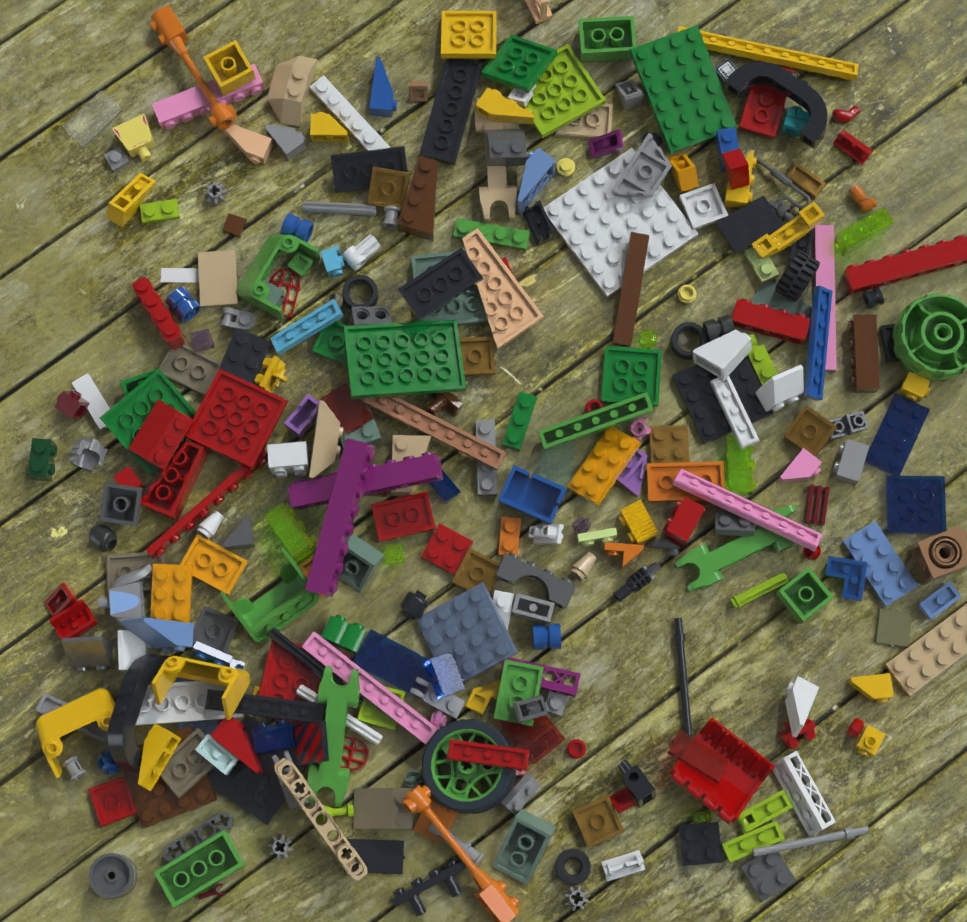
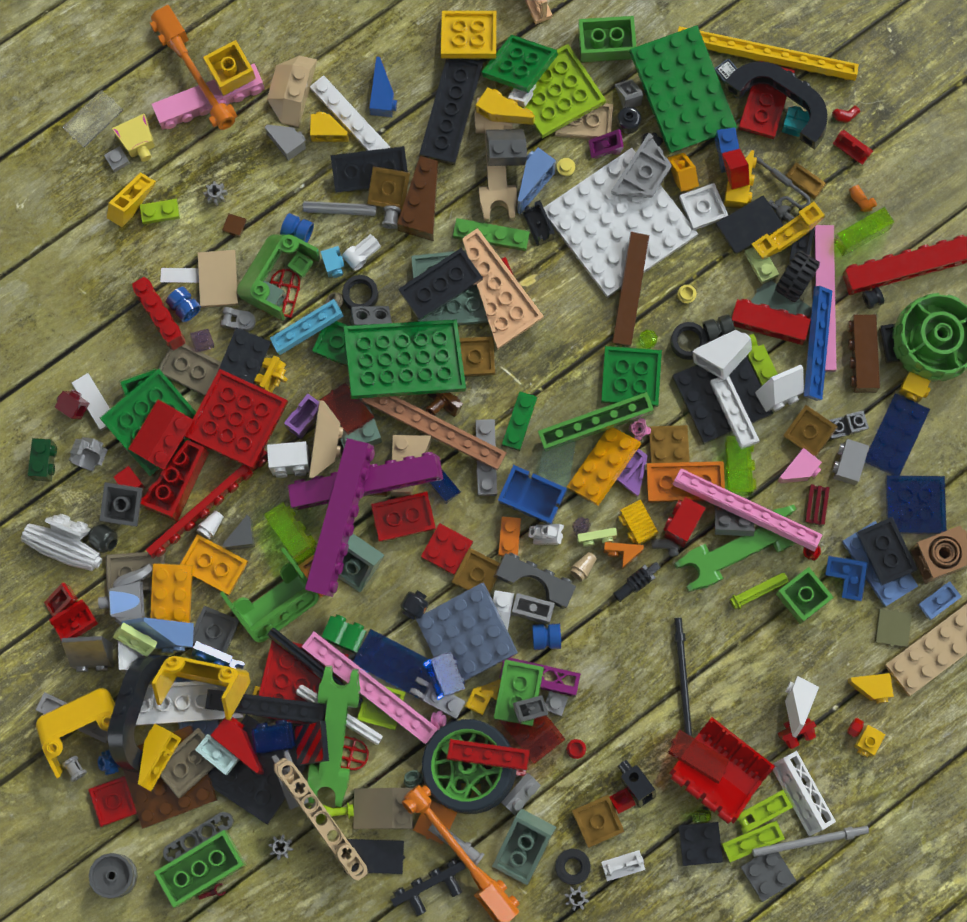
(63, 542): none -> white plate
(134, 639): none -> yellowish green plate
(253, 145): light nougat slope -> none
(394, 553): clear neon green tile -> none
(418, 91): medium nougat tile -> none
(594, 402): red plate -> none
(628, 120): none -> black head
(886, 551): none -> black plate

